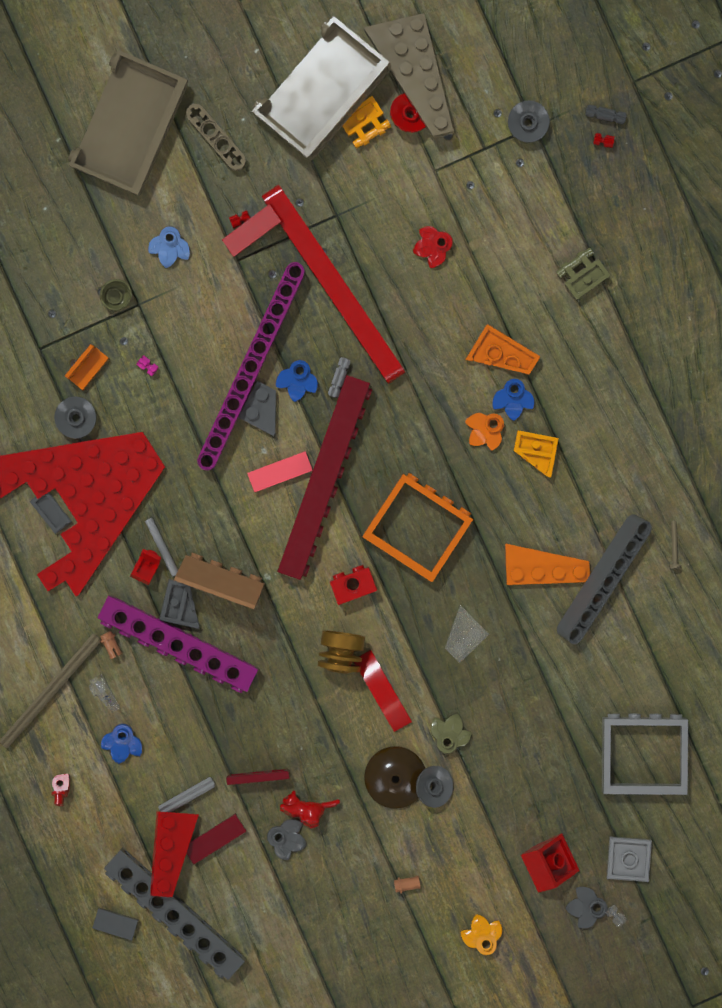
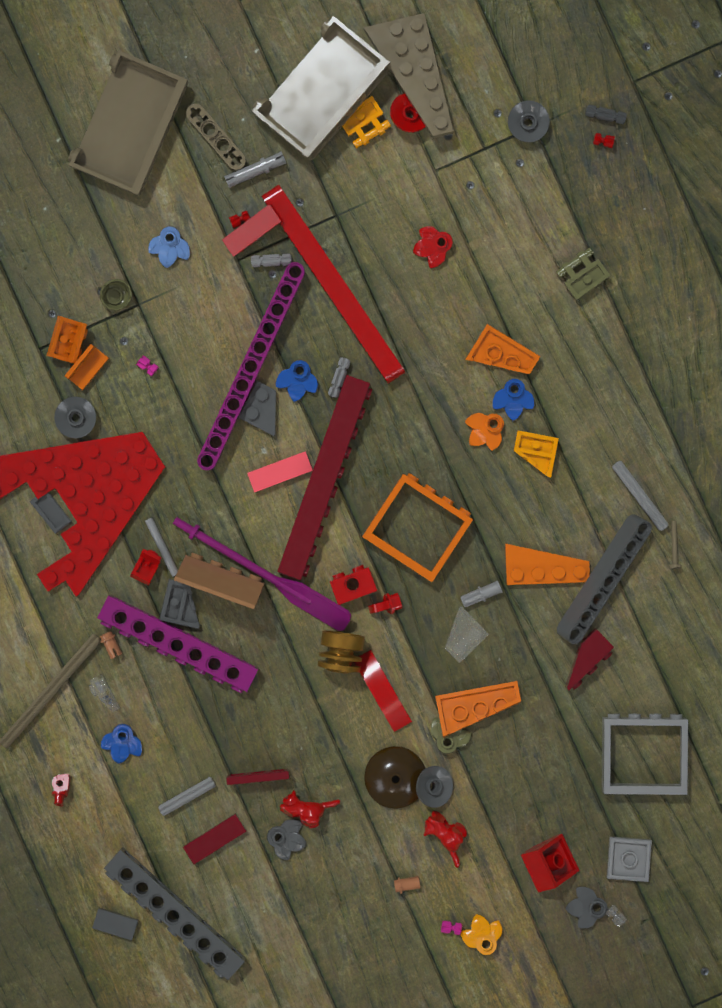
(67, 340): none -> orange bracket
(171, 844): red wing -> none
(255, 169): none -> light grey pin
(271, 260): none -> light grey axle
(295, 592): none -> magenta piece
(390, 604): none -> red piece
(447, 927): none -> dark pink piece
(449, 834): none -> red animal
(470, 706): none -> orange wing
(481, 594): none -> light grey axle
(589, 653): none -> dark red slope
(641, 497): none -> light grey axle

